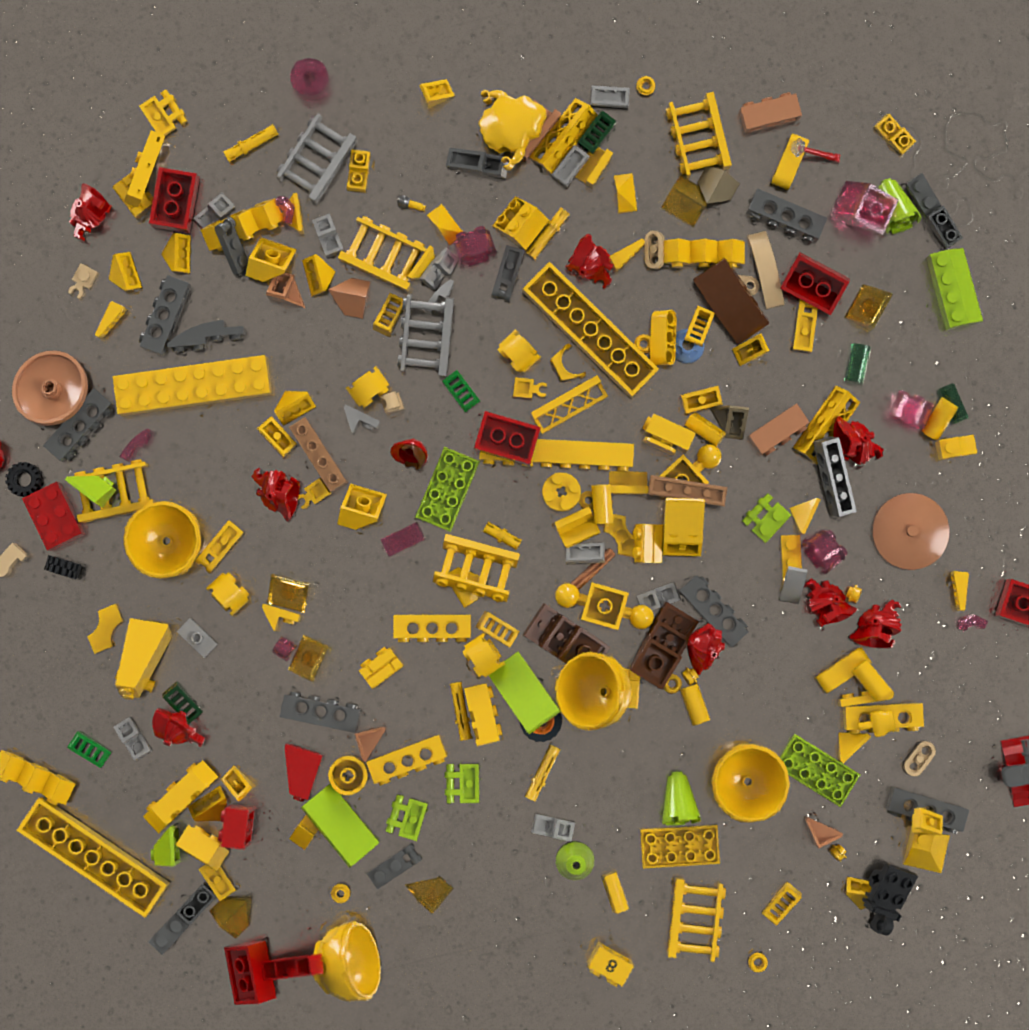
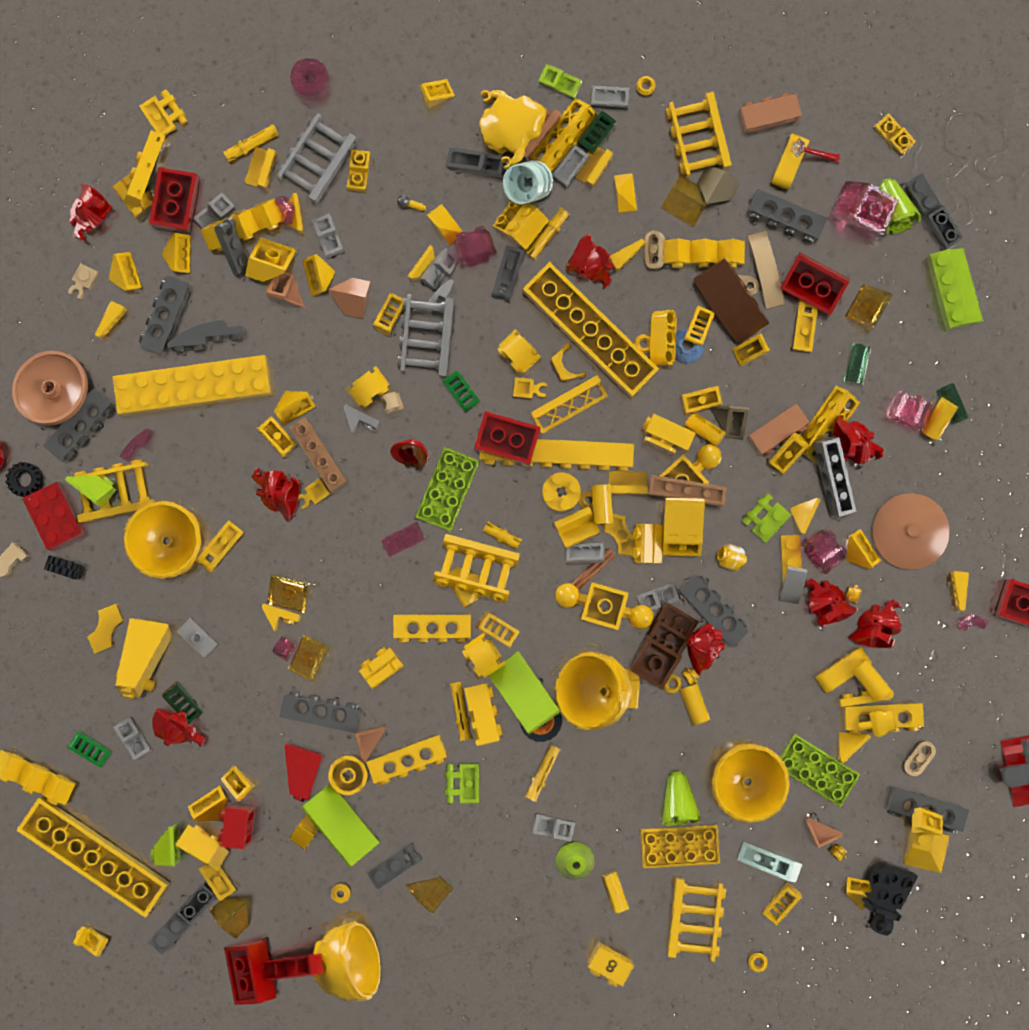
(90, 940): none -> yellow bracket
(180, 796): yellow brick -> none
(227, 593): yellow brick -> none
(261, 168): none -> yellow panel
(360, 507): yellow slope -> none
(384, 272): yellow fence -> none
(412, 819): lime plate -> none
(527, 182): none -> light aqua wheel
(559, 81): none -> lime slope
(561, 635): reddish brown slope -> none
(731, 557): none -> yellow head
(769, 862): none -> light aqua slope
(789, 453): none -> yellow brick
(861, 551): none -> yellow slope
(956, 447): yellow arch -> none

